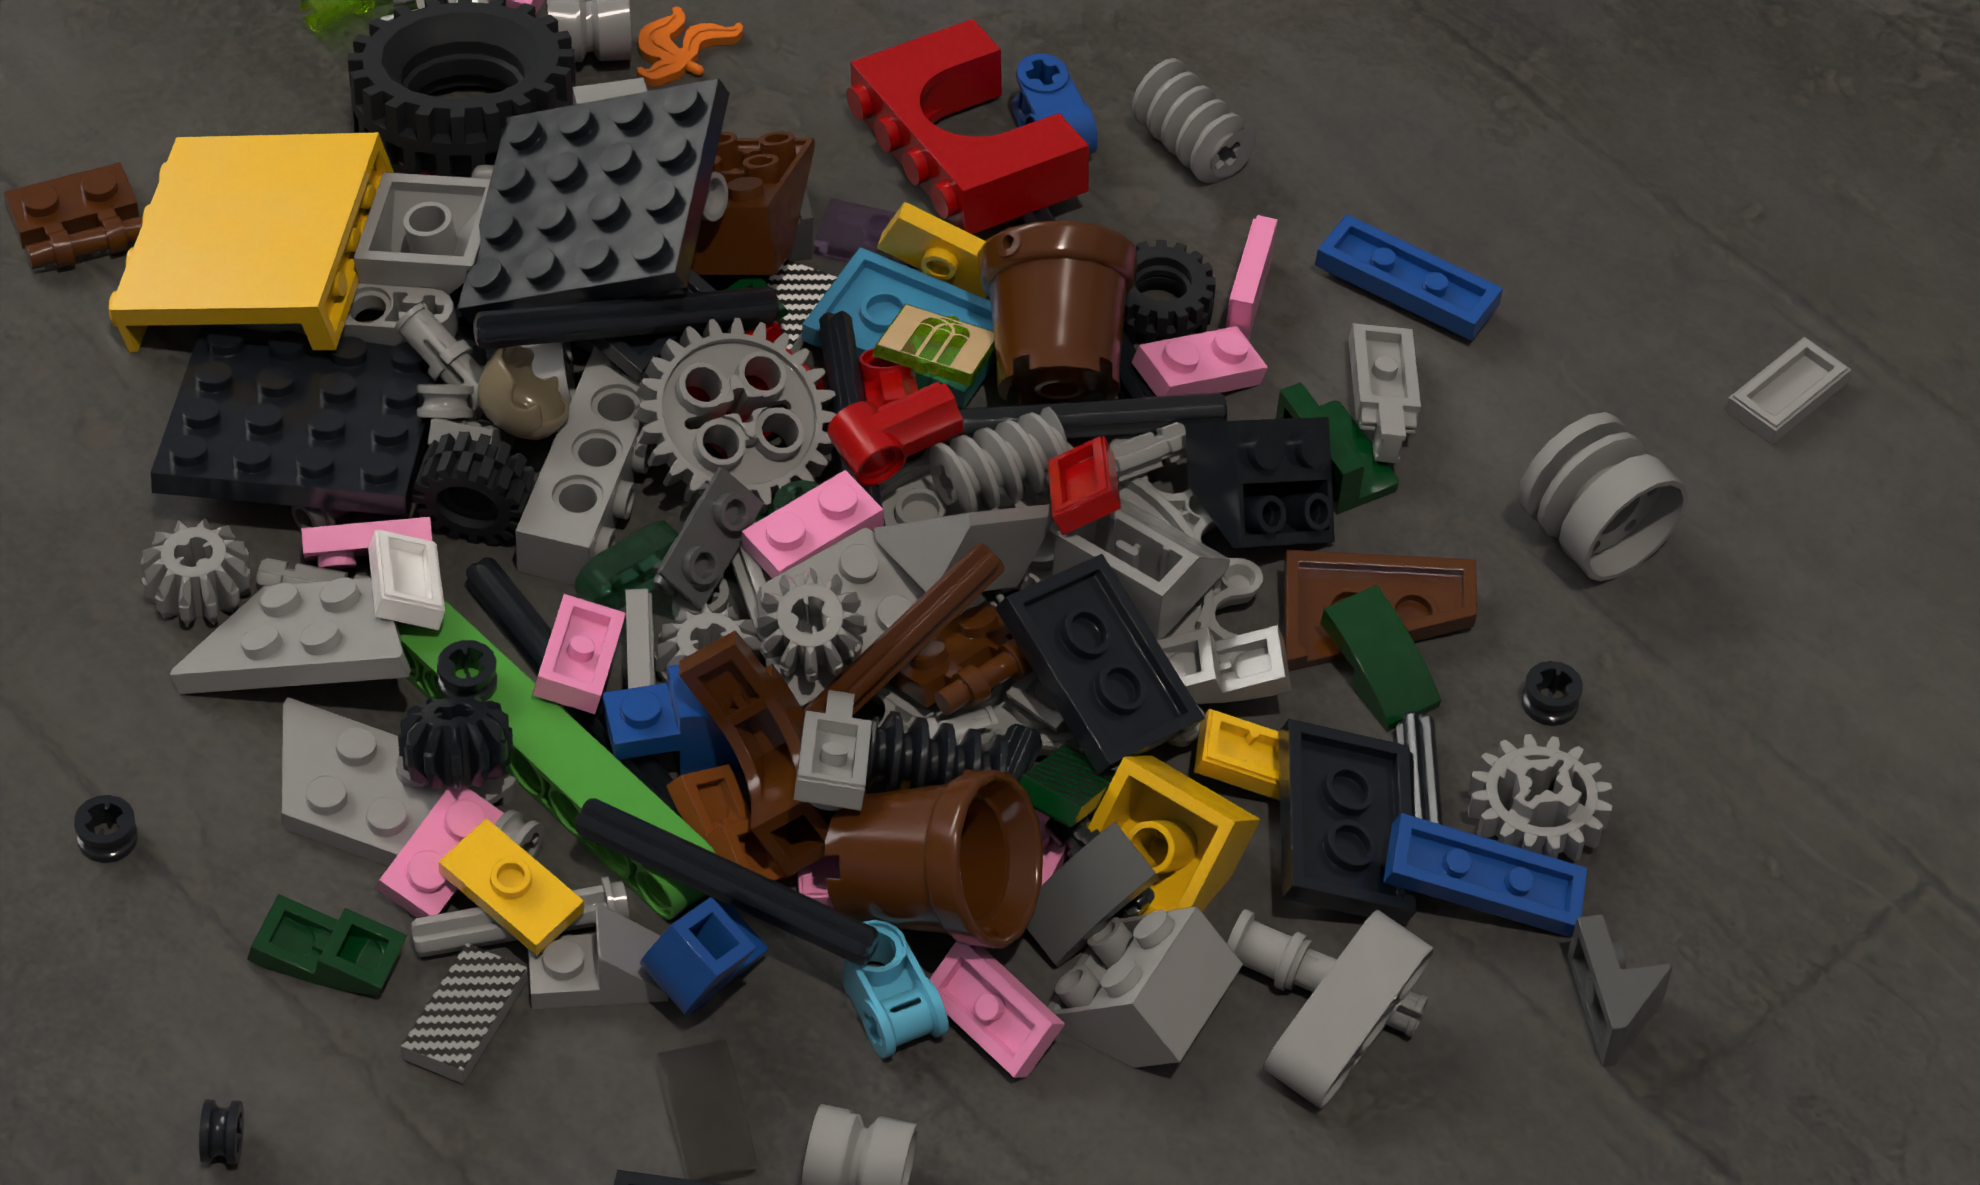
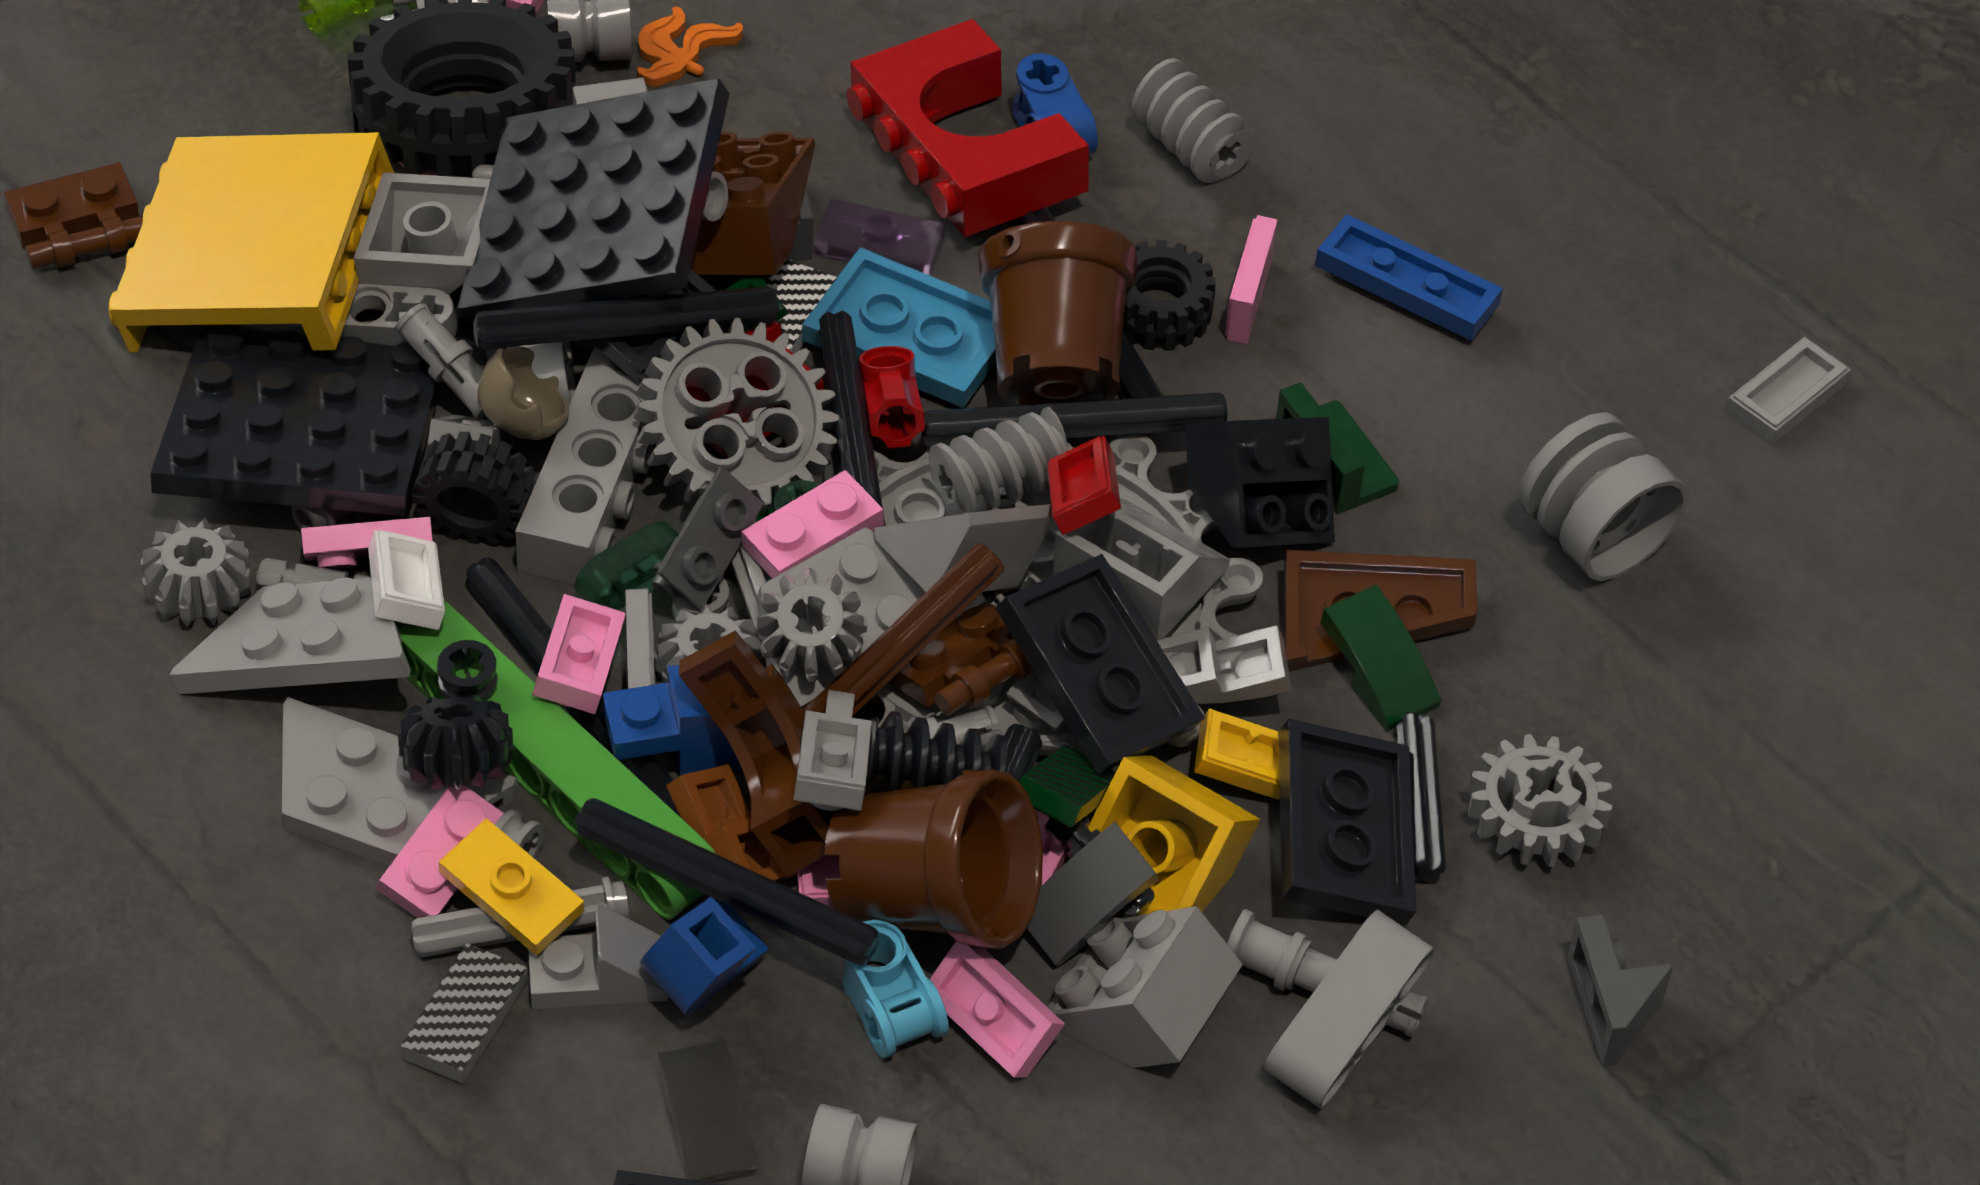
(107, 810): black bush -> none
(221, 1131): black bush -> none
(325, 951): dark green slope -> none
(445, 401): light grey bush -> none
(880, 439): red piece -> none
(934, 247): yellow plate -> none
(936, 345): piece -> none
(1146, 451): light grey axle -> none
(1200, 363): bright pink plate -> none
(1385, 386): light grey hinge -> none
(1485, 874): blue plate -> none
(1547, 709): black bush -> none

